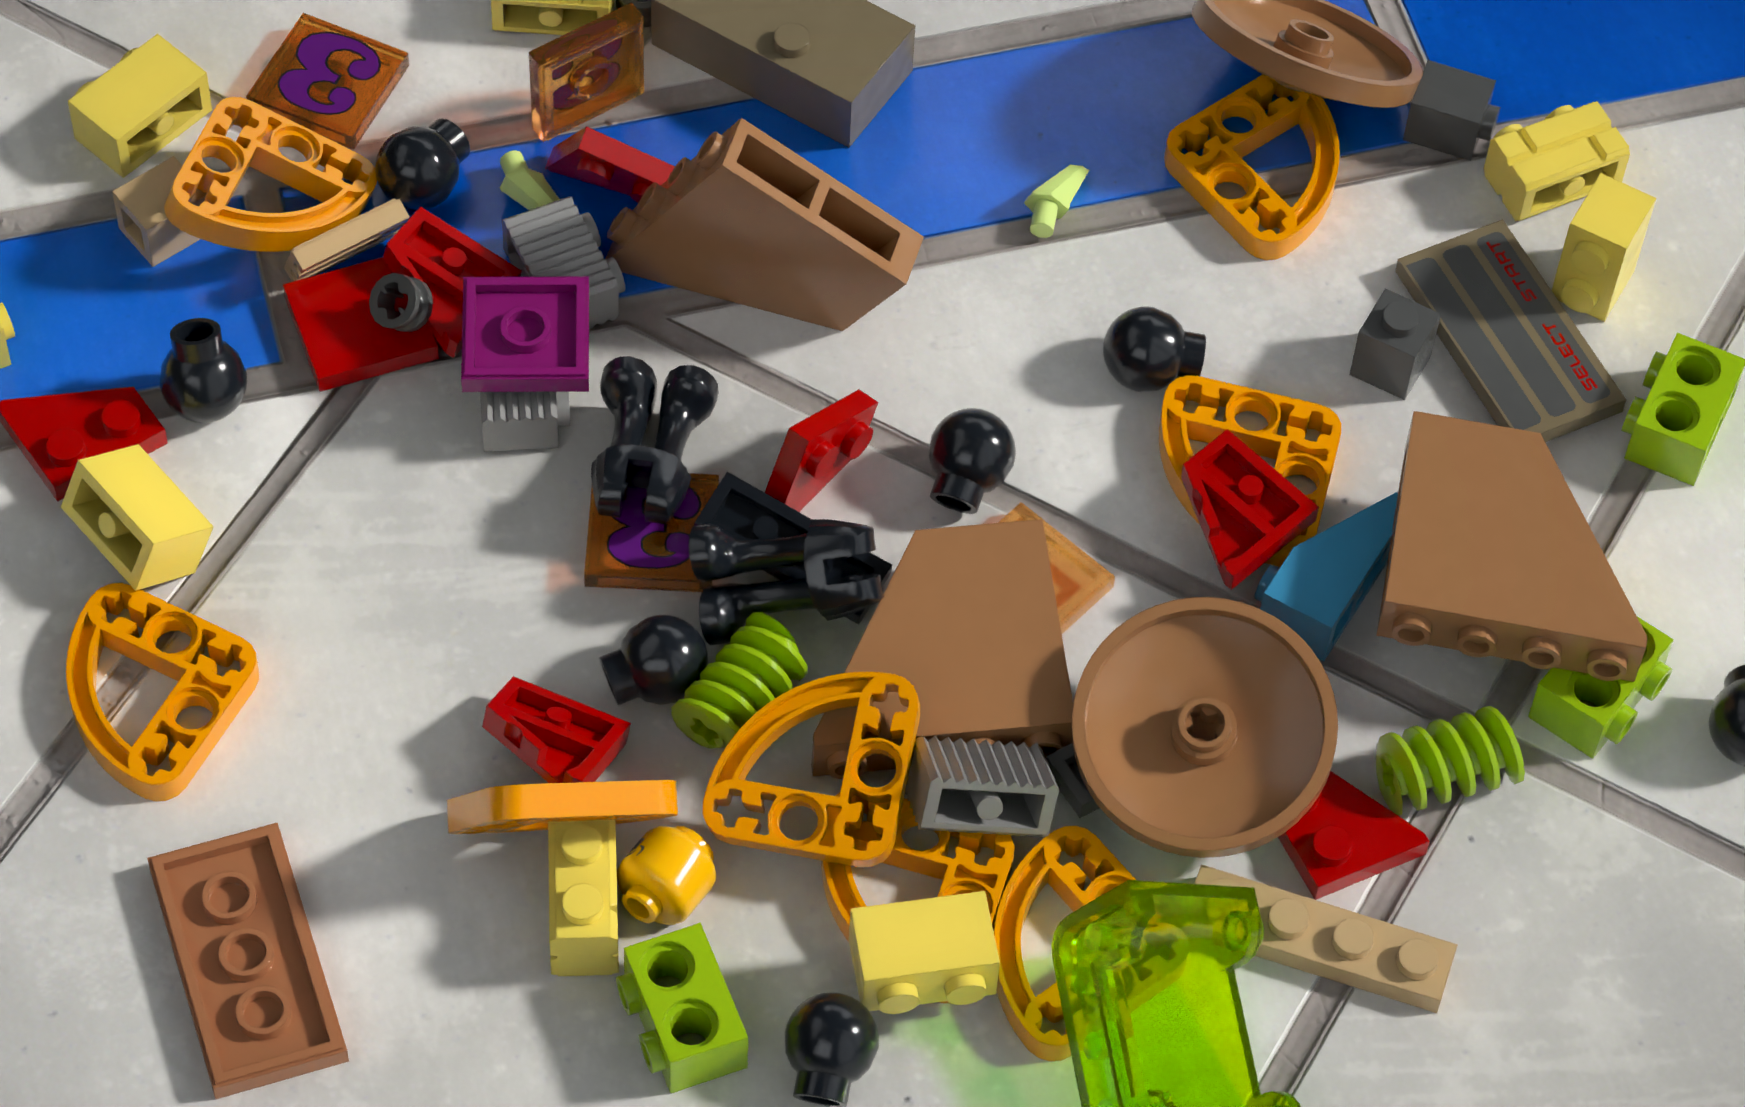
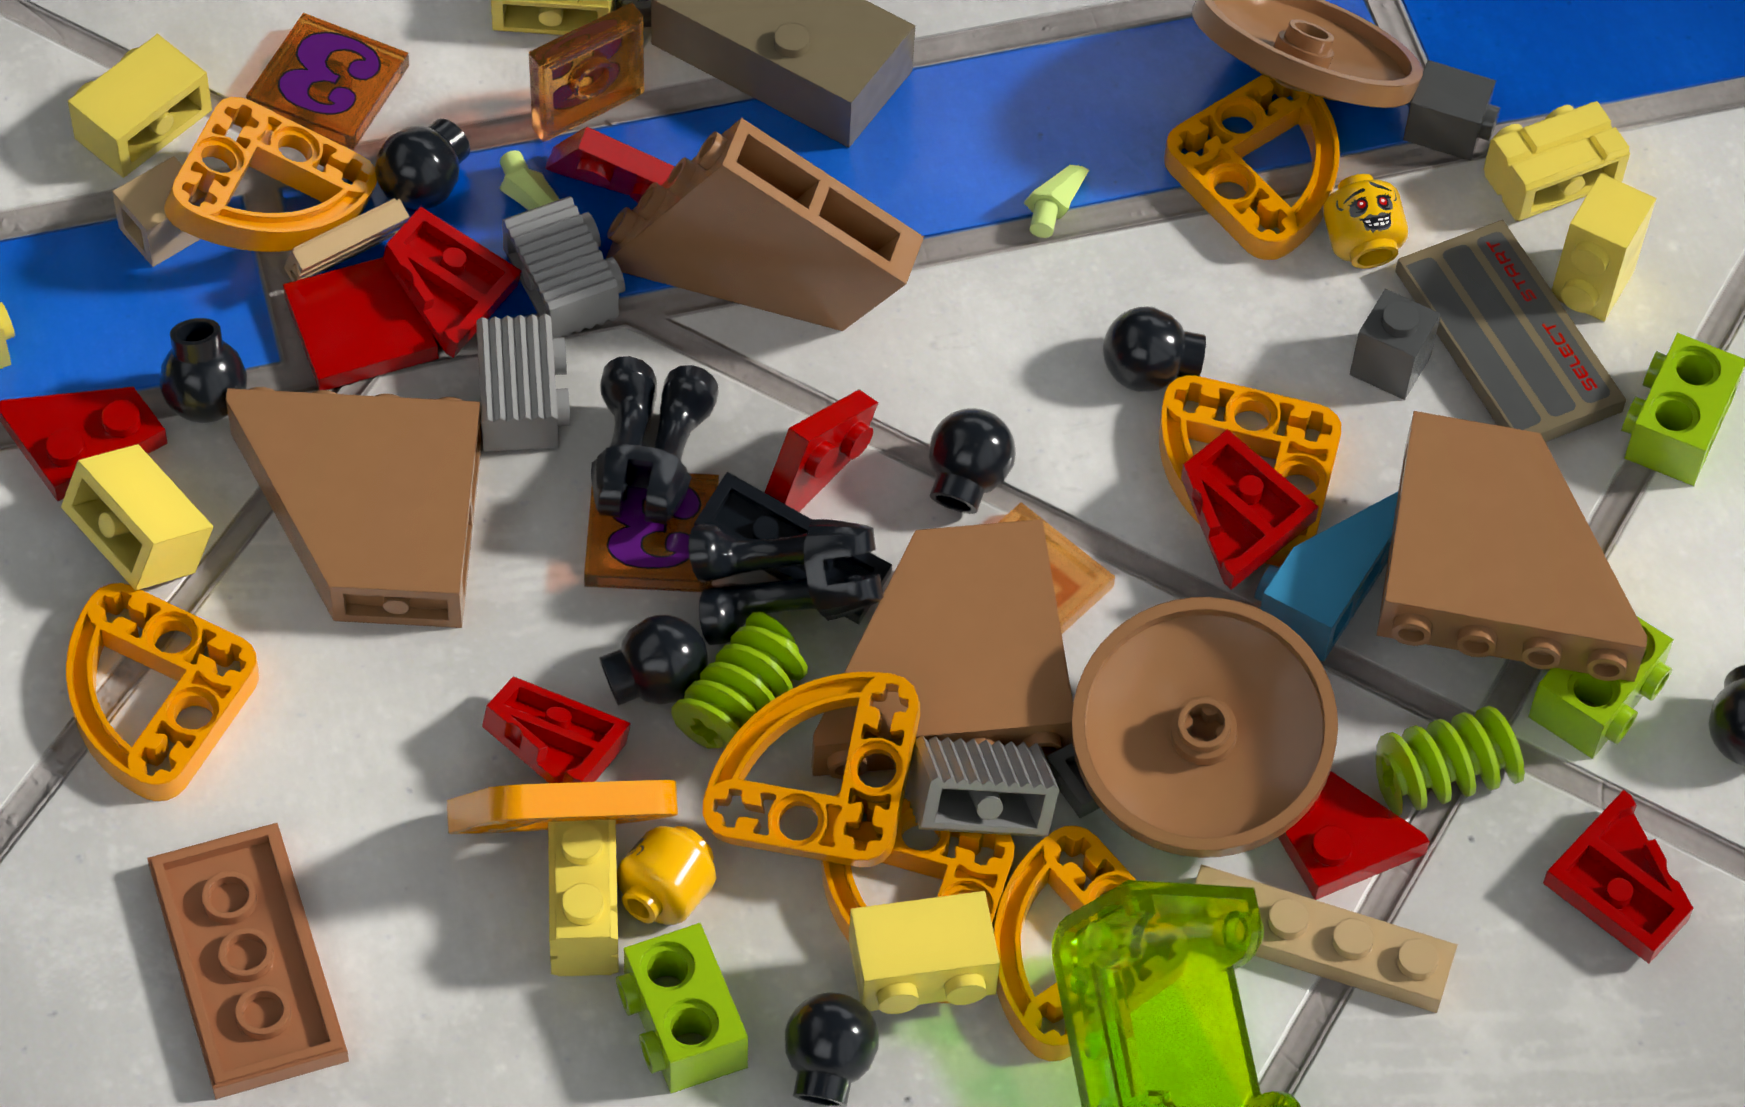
(369, 495): none -> medium nougat slope
(383, 301): dark grey bush -> none
(525, 334): magenta plate -> none
(1365, 221): none -> yellow head
(1622, 881): none -> red wing

